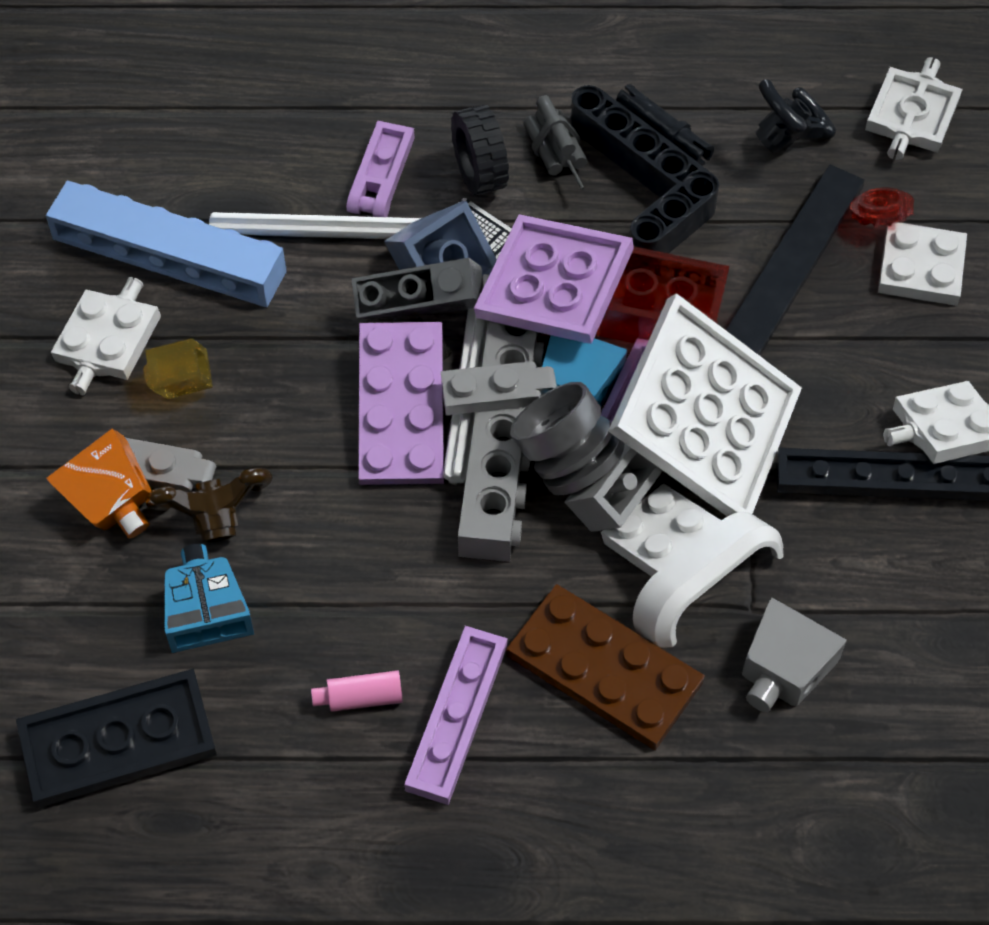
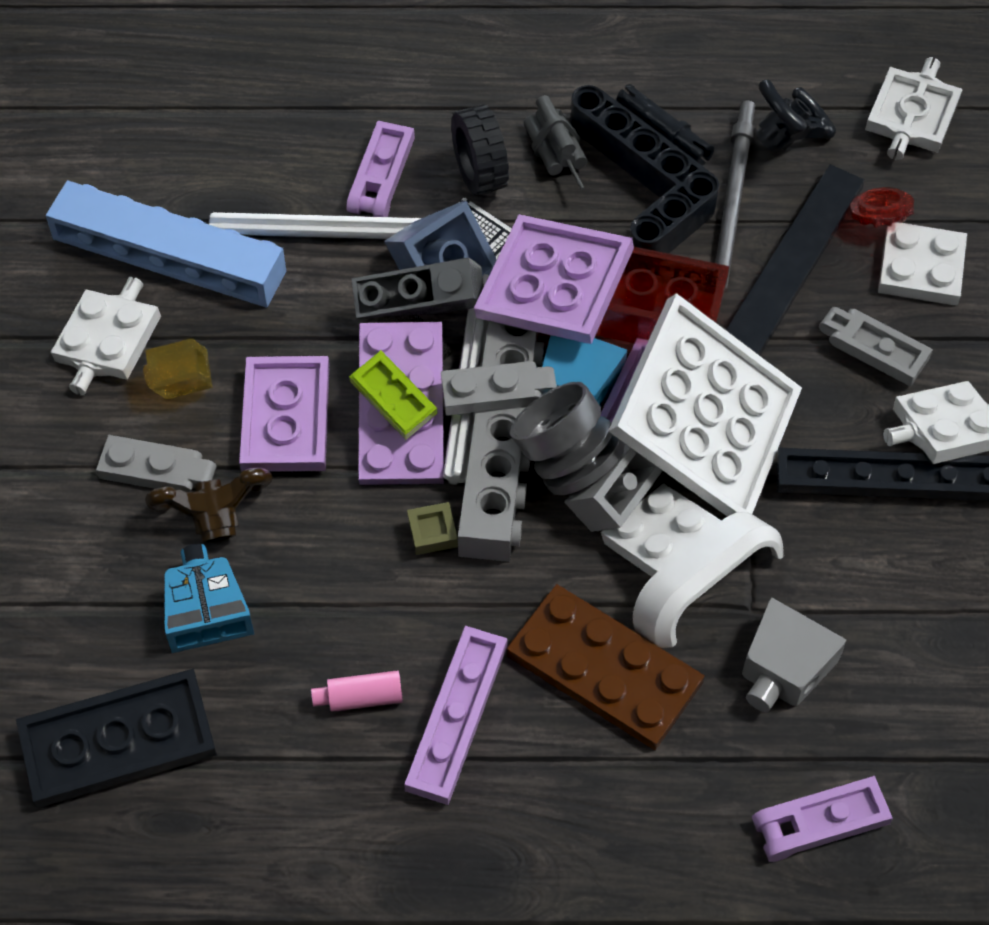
(106, 484): orange torso -> none
(285, 413): none -> lavender plate
(393, 394): none -> lime plate
(432, 528): none -> olive plate
(742, 138): none -> flat silver bar
(823, 818): none -> lavender plate
(876, 344): none -> light grey hinge

